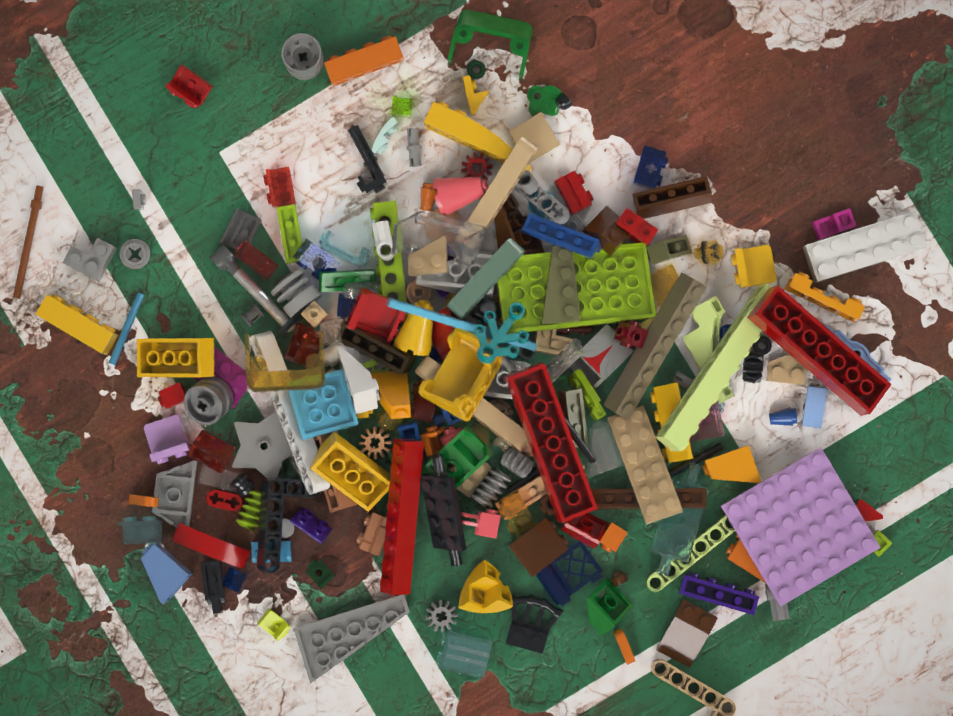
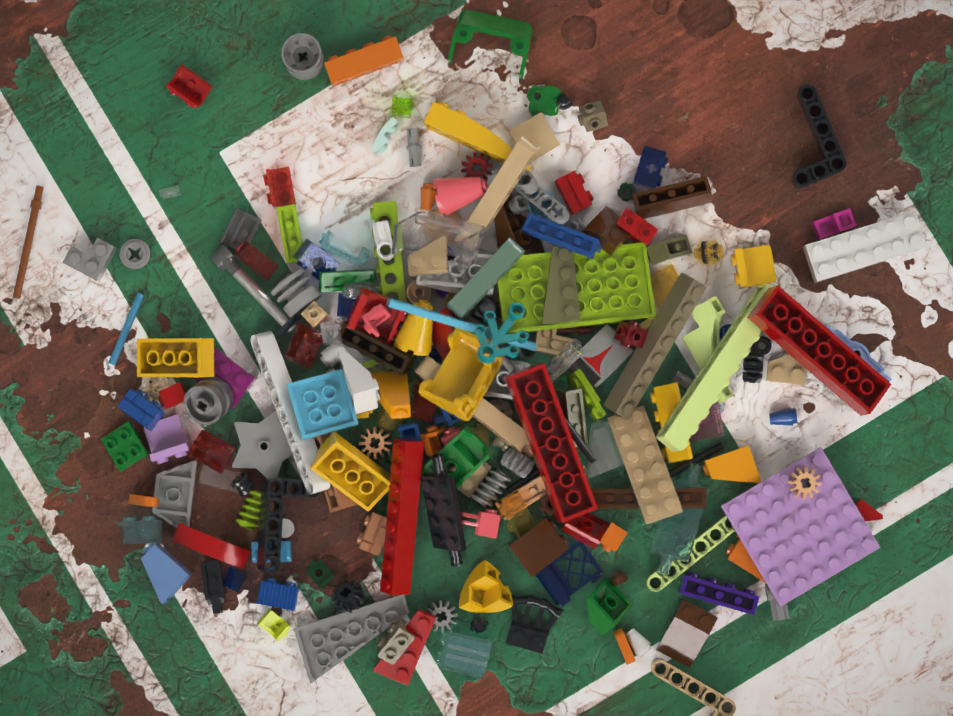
(80, 326): yellow brick -> none
(124, 446): none -> green hinge
(138, 199): light grey plate -> none
(141, 409): none -> blue brick
(170, 192): none -> clear tile
(223, 505): red beam -> none
(252, 315): dark grey bush -> none
(278, 594): none -> blue brick
(289, 380): clear yellow windscreen -> none
(311, 525): dark purple hinge -> none
(348, 596): none -> black gear
(370, 160): black pin -> none
(374, 318): none -> coral bracket
(375, 186): black bracket -> none
(394, 642): none -> dark tan bracket
(403, 669): none -> red wing
(474, 100): yellow slope -> none
(476, 63): dark green plate -> none
(479, 625): none -> black plate
(518, 204): none -> light grey bush
(592, 116): none -> dark tan brick
(621, 191): none -> dark green plate
(638, 643): none -> white cone
(800, 285): light orange piece -> none
(811, 481): none -> light nougat gear
(814, 406): light blue slope -> none
(821, 139): none -> black beam
(883, 542): lime plate -> none

